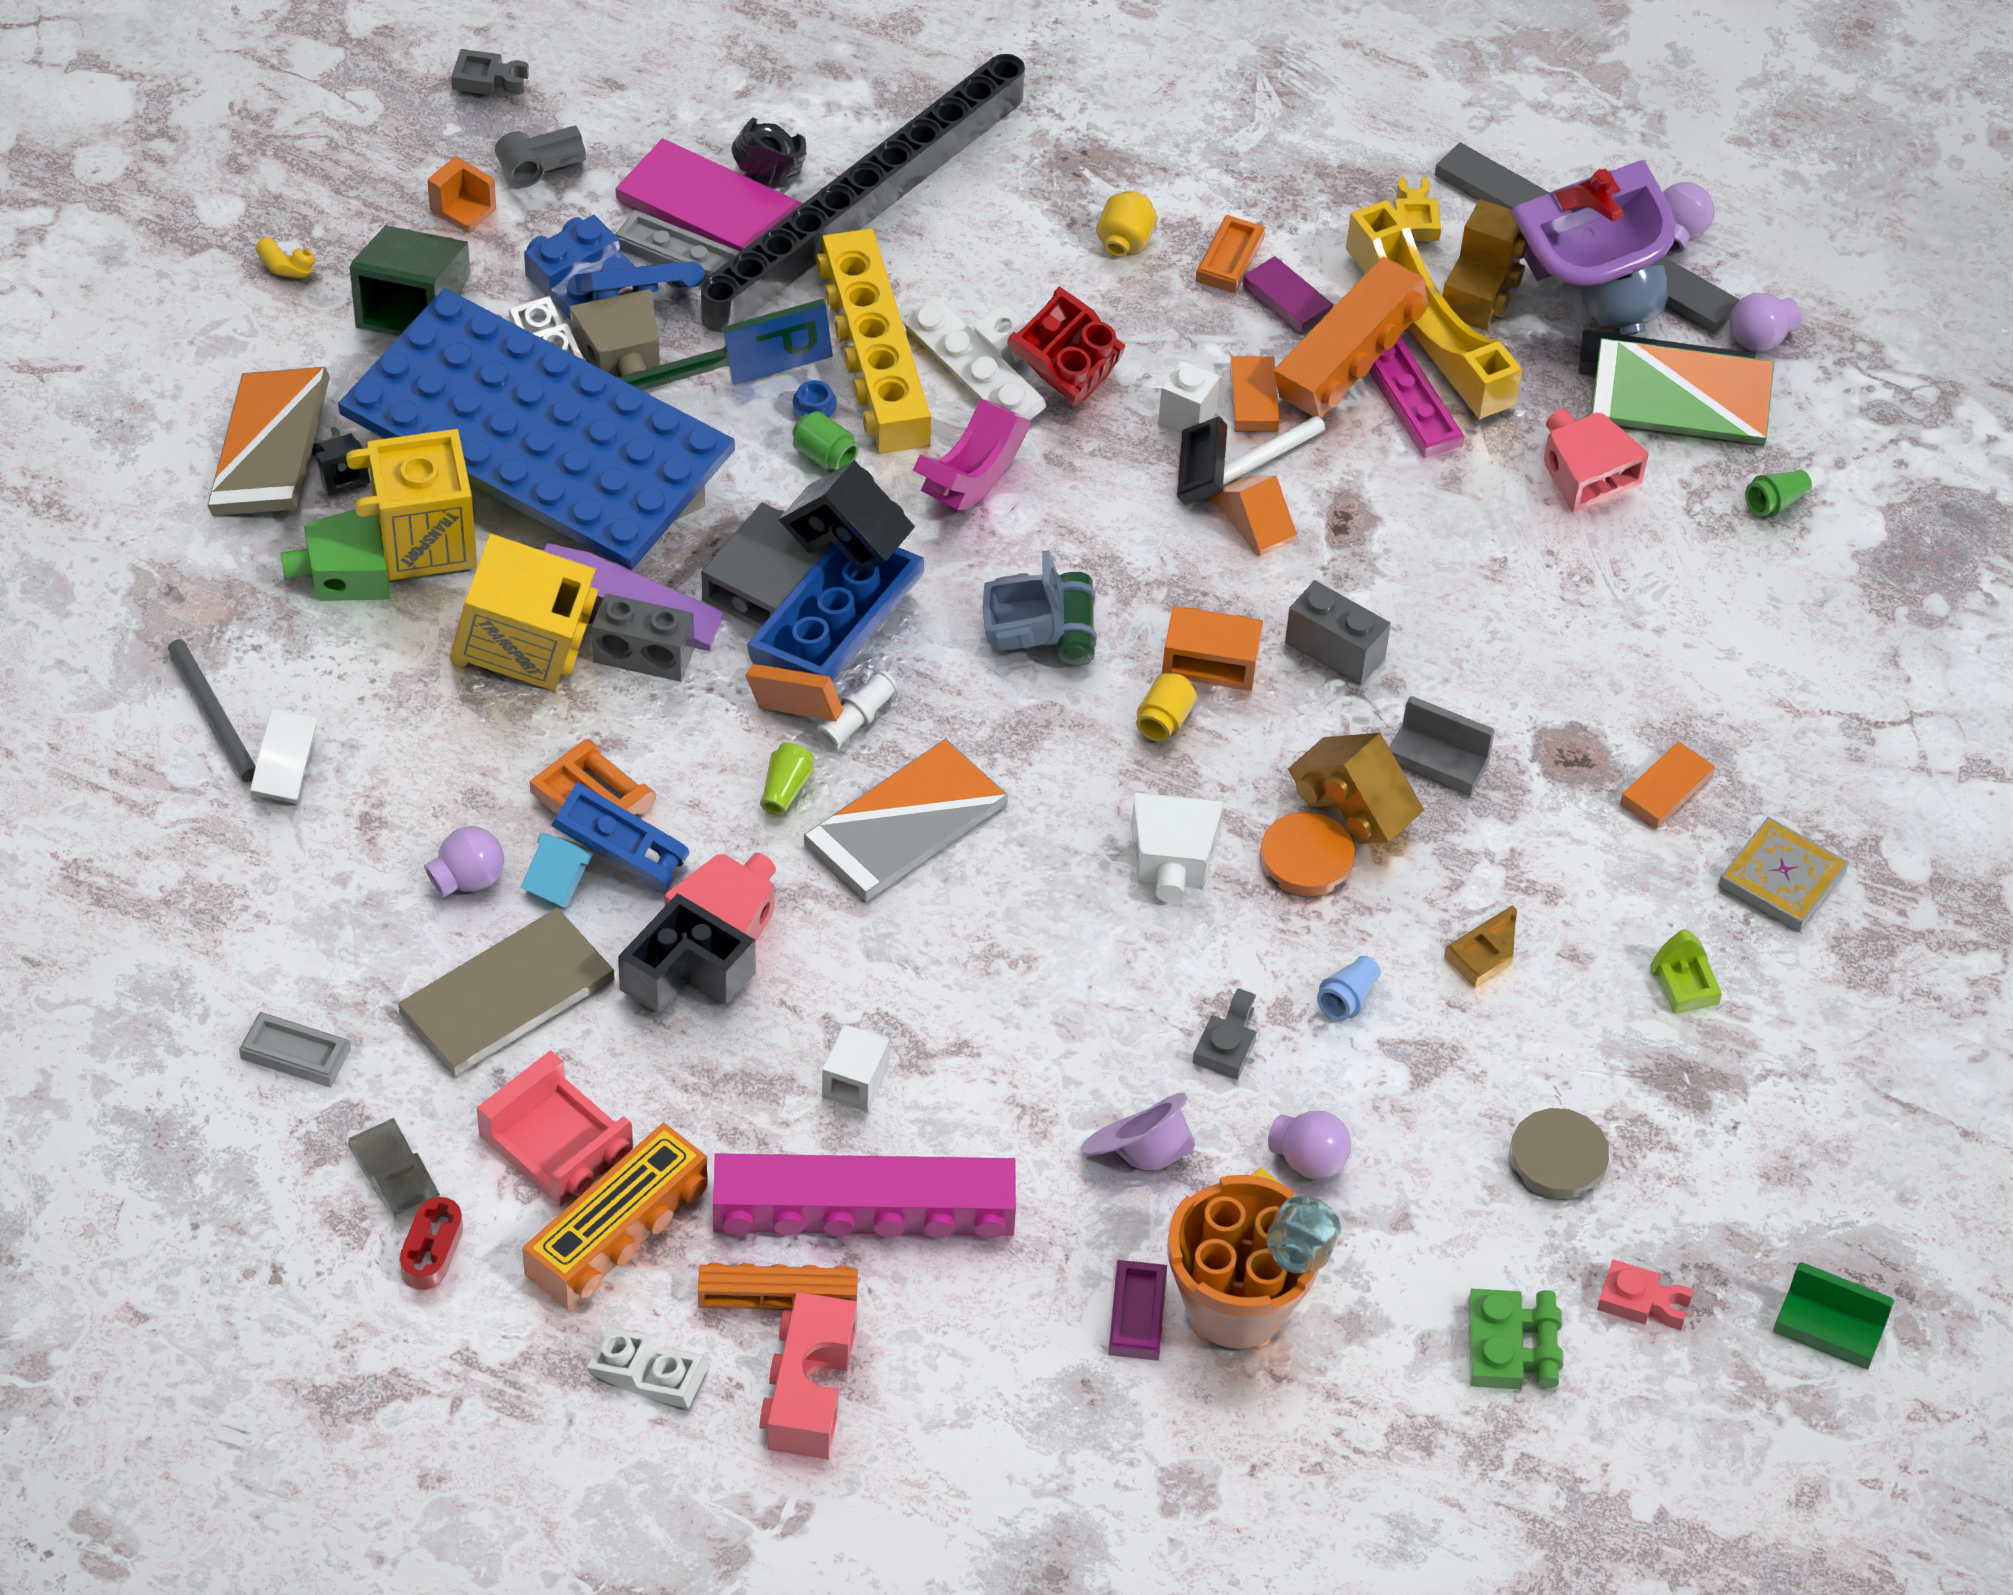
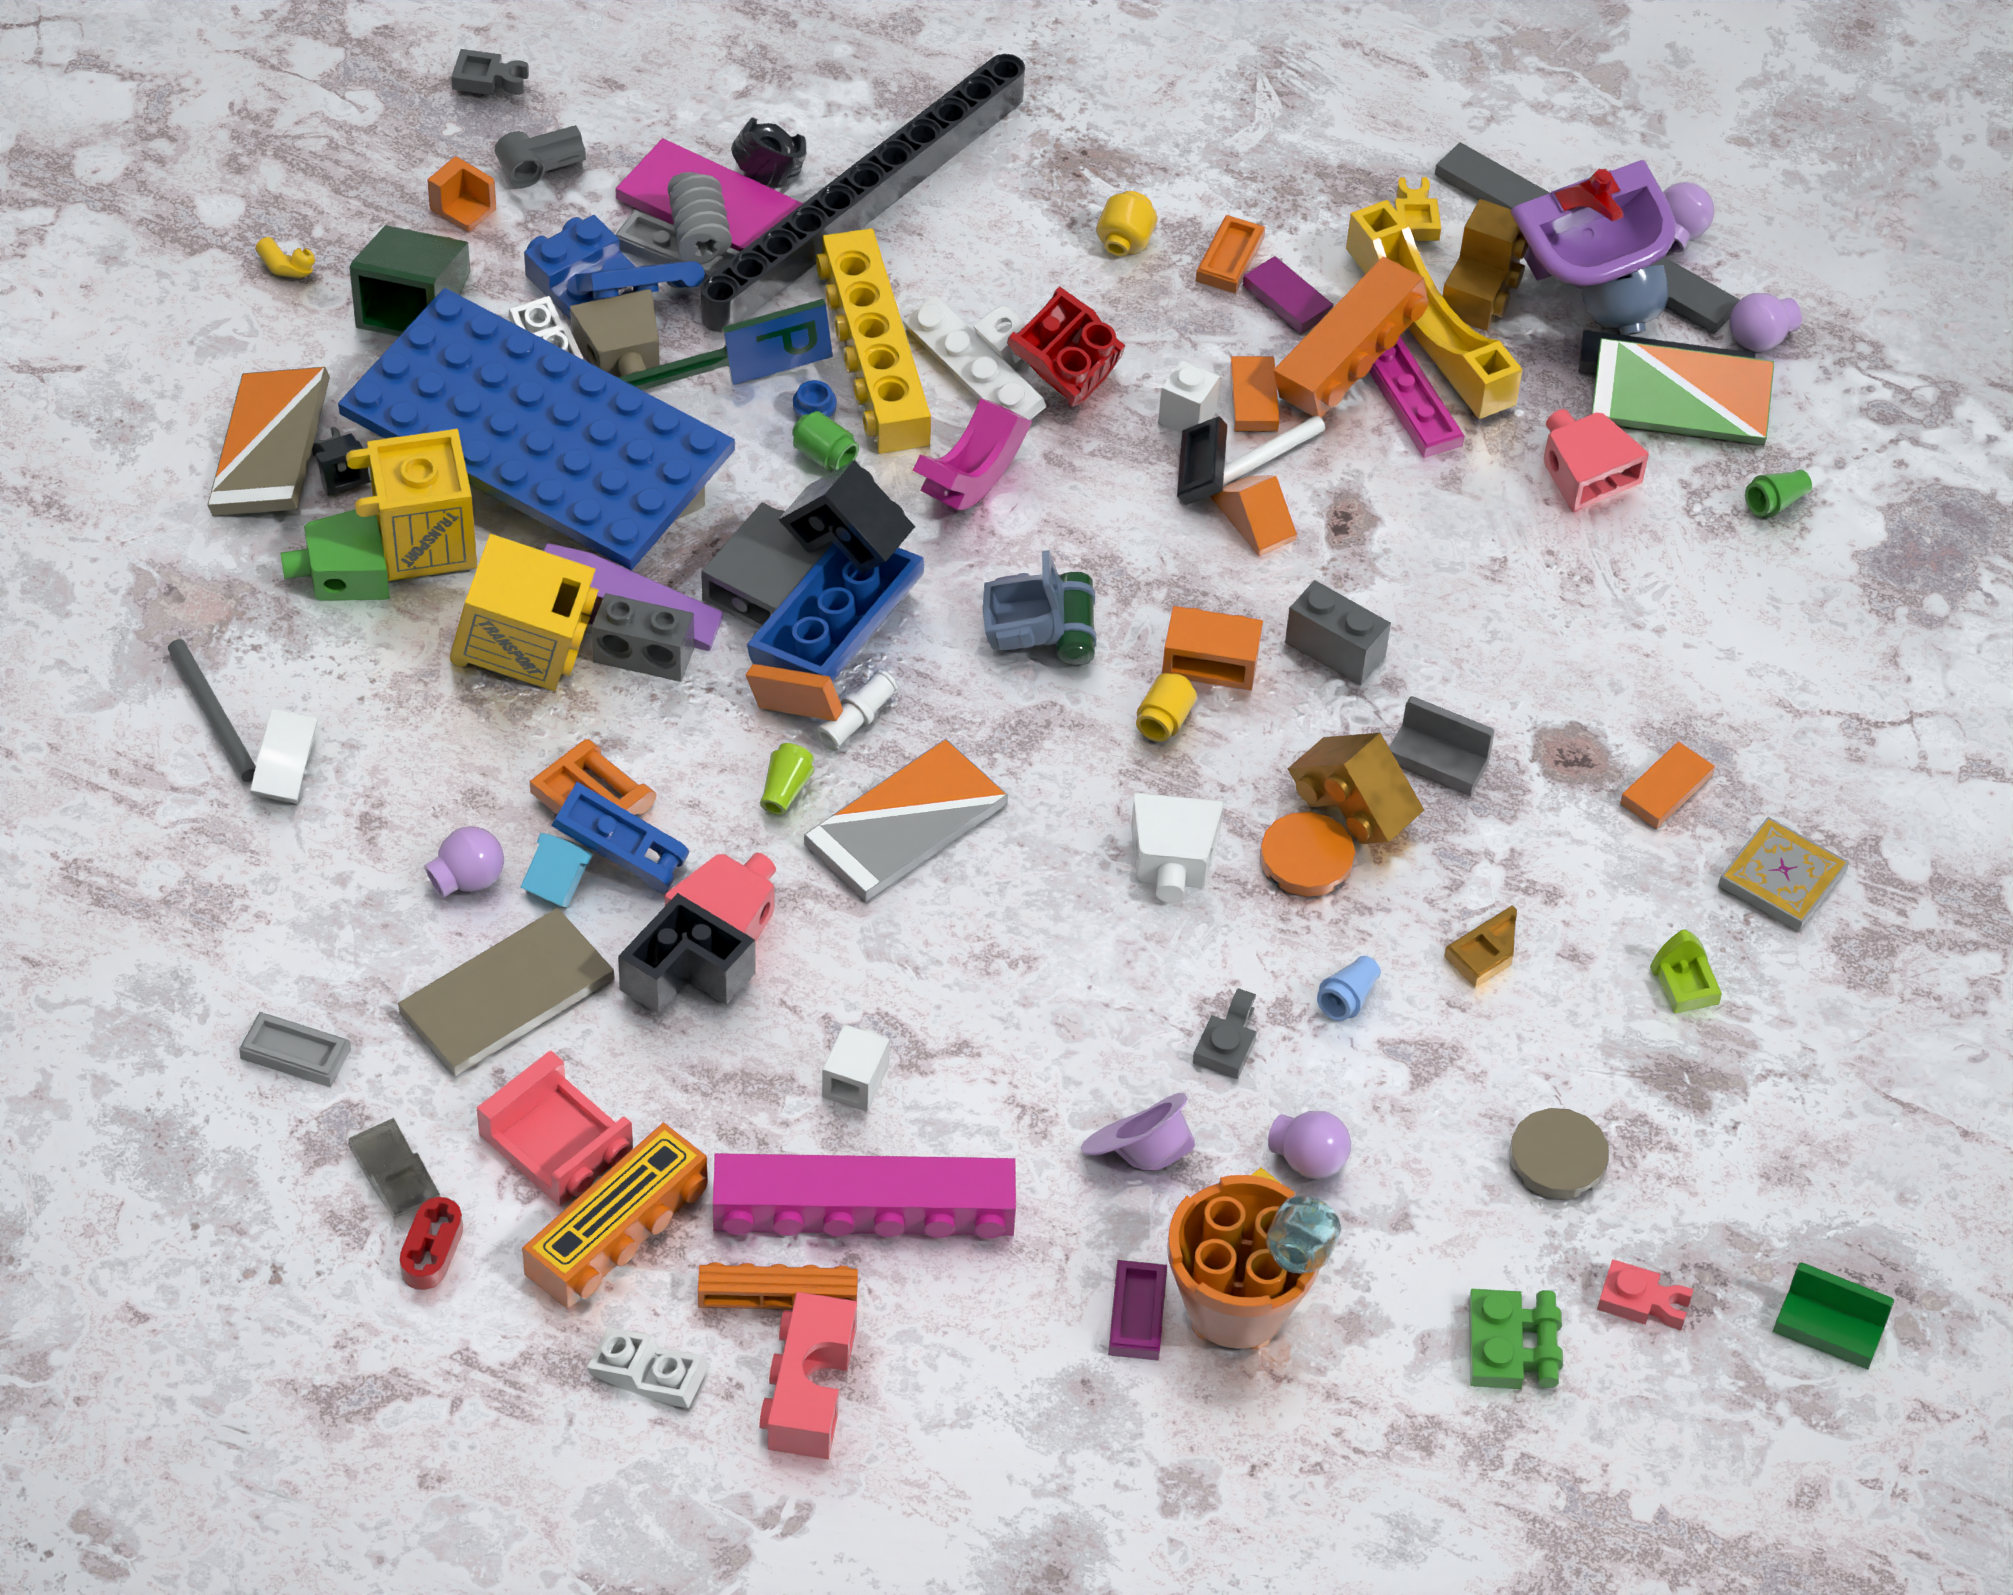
(699, 216): none -> light grey piece

